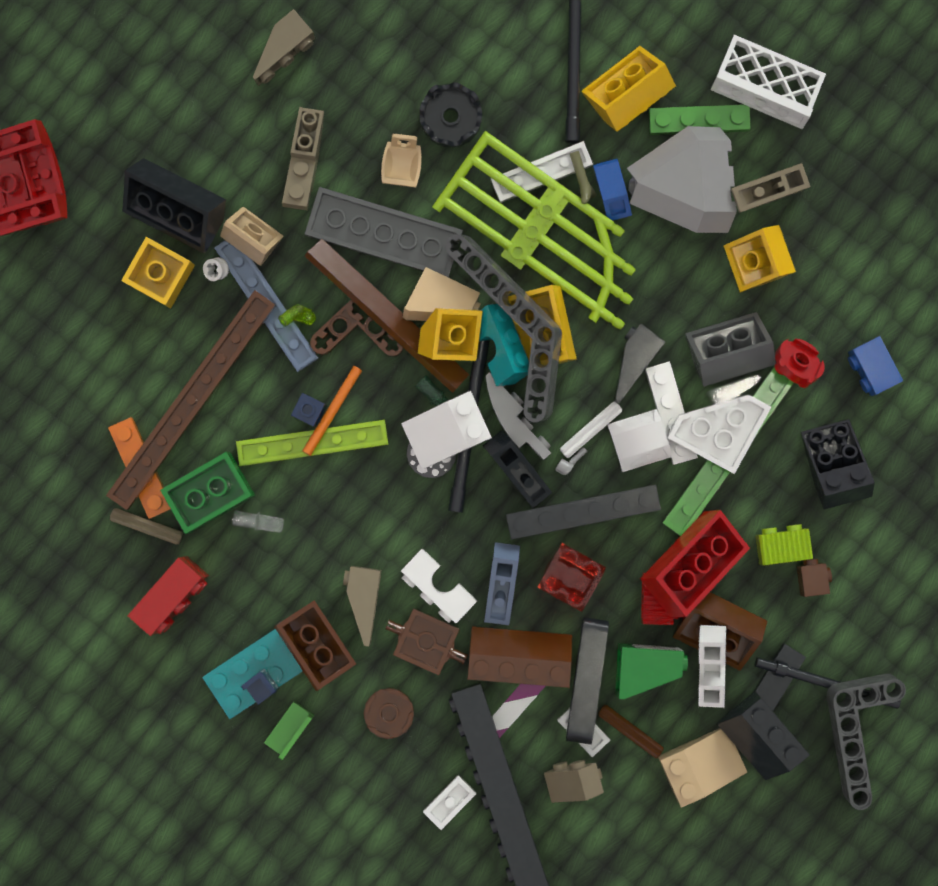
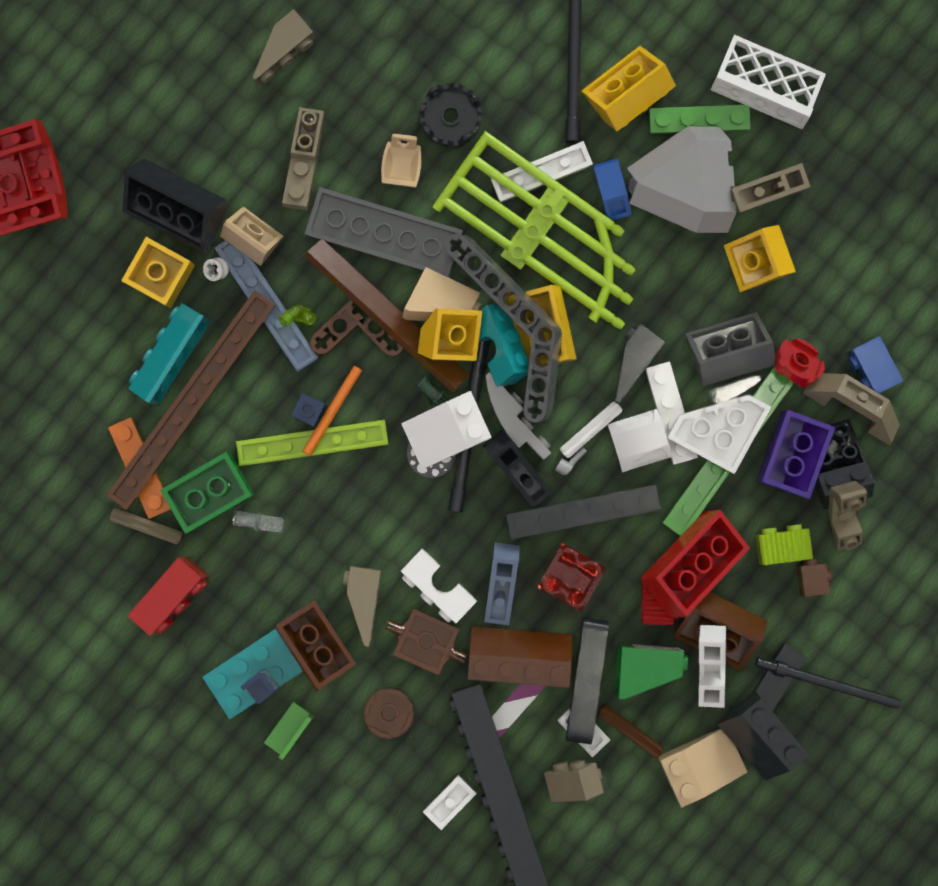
(169, 354): none -> teal slope
(586, 189): olive piece -> none
(795, 454): none -> dark purple slope
(843, 504): none -> dark tan slope
(852, 732): dark grey beam -> none
(858, 398): none -> dark tan slope

